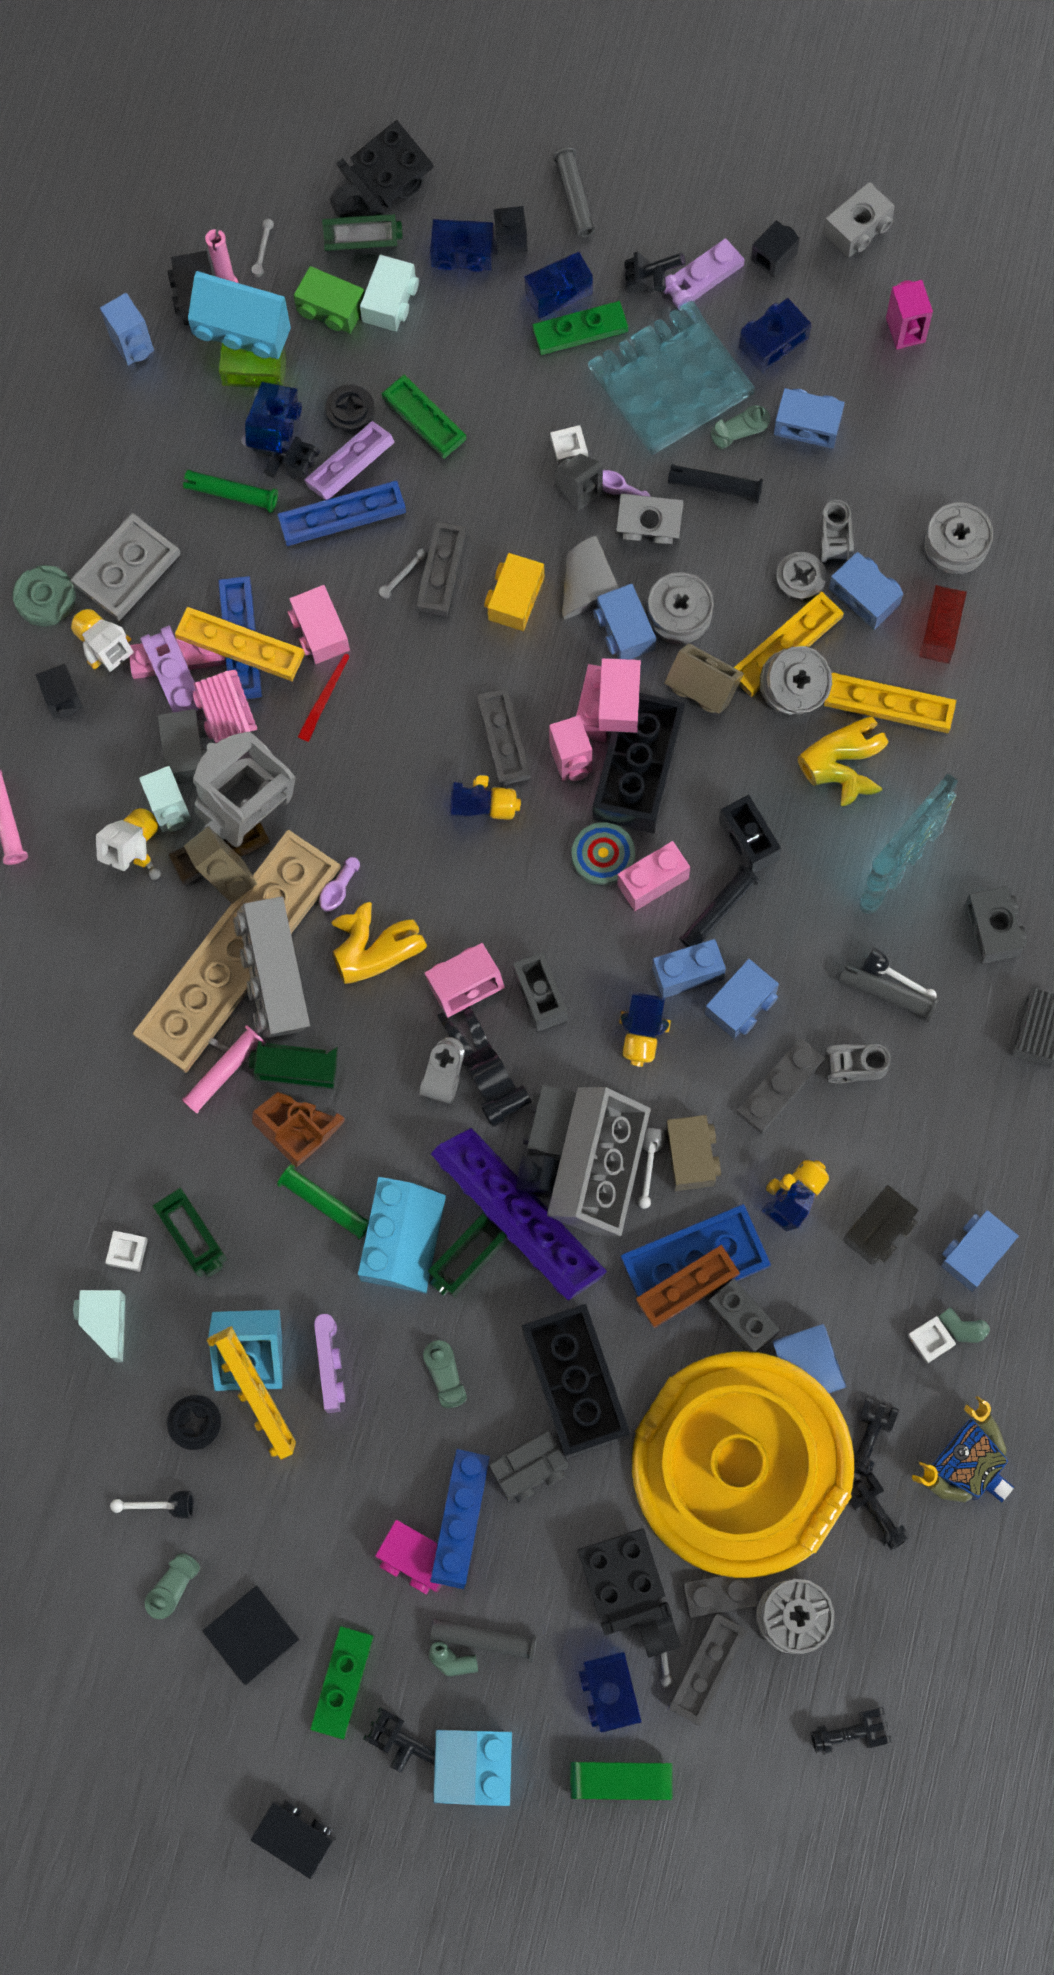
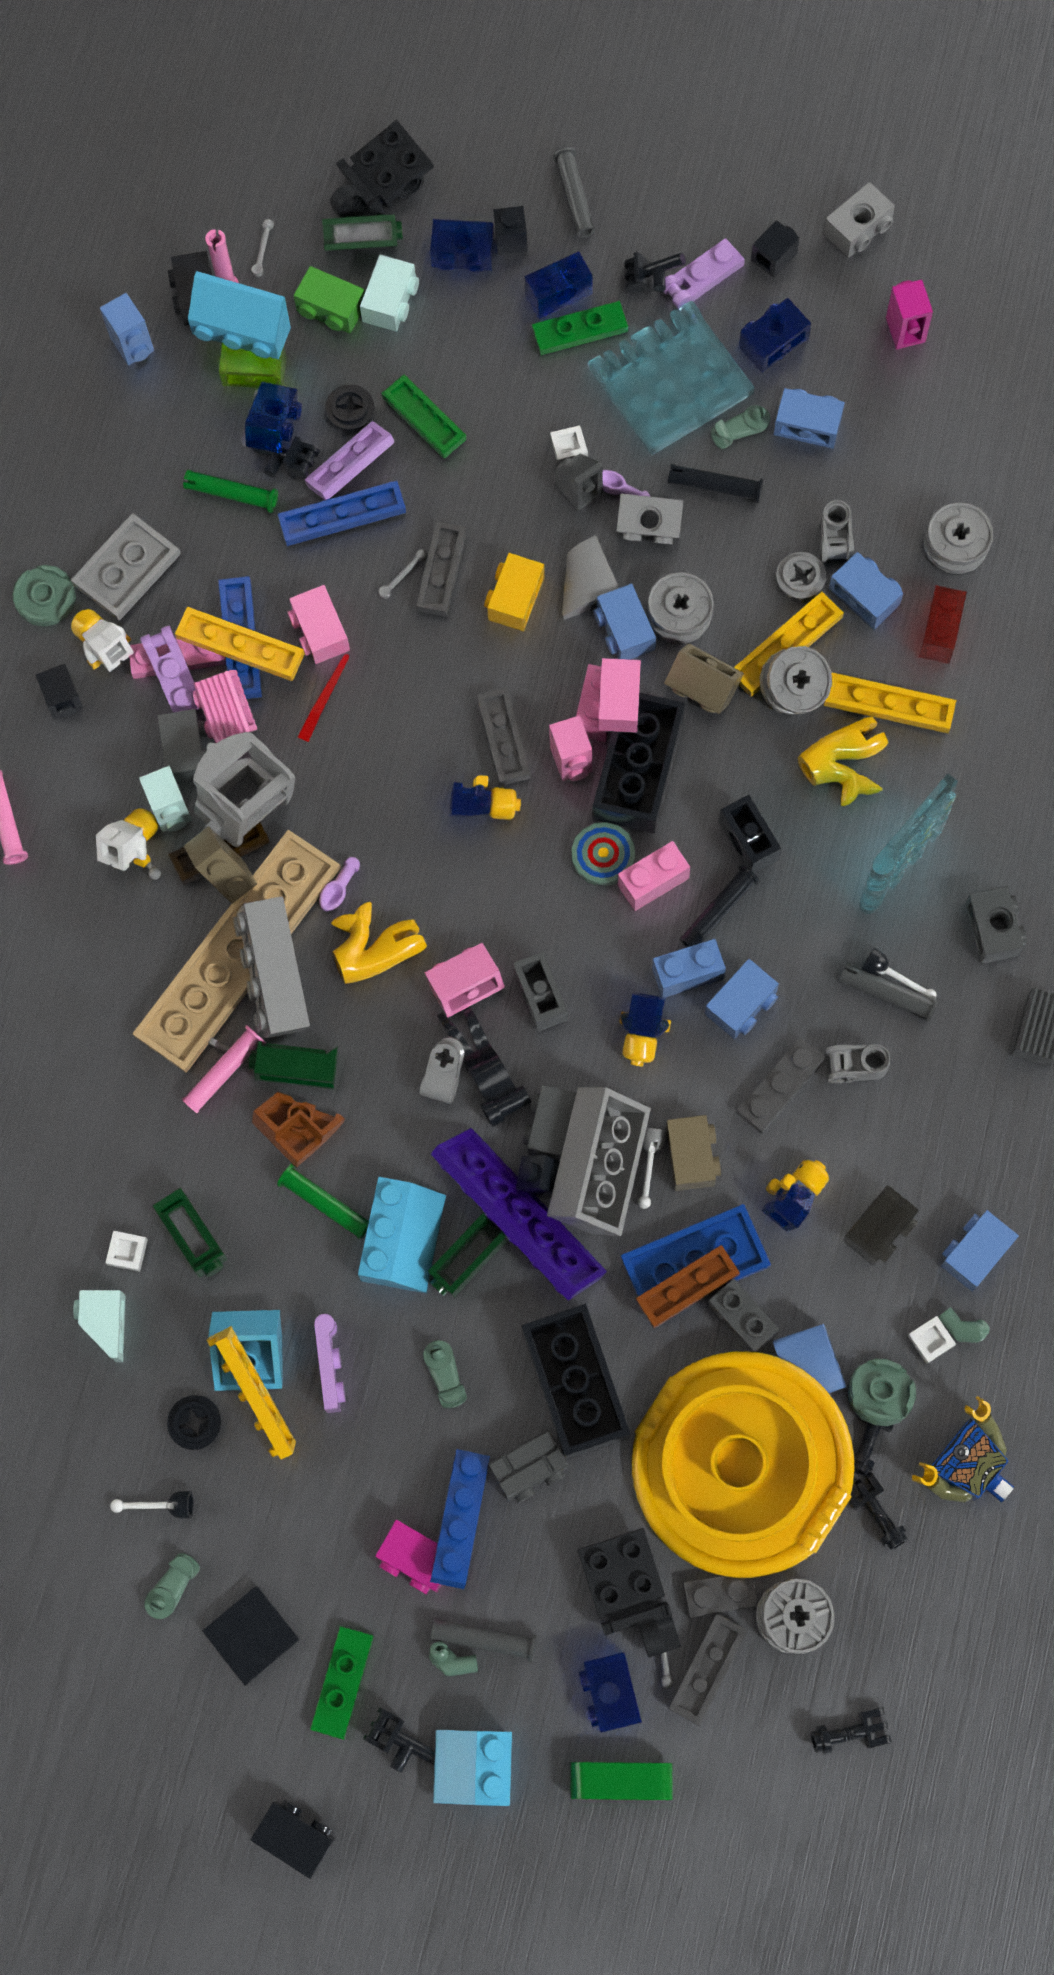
(881, 1392): none -> sand green tile

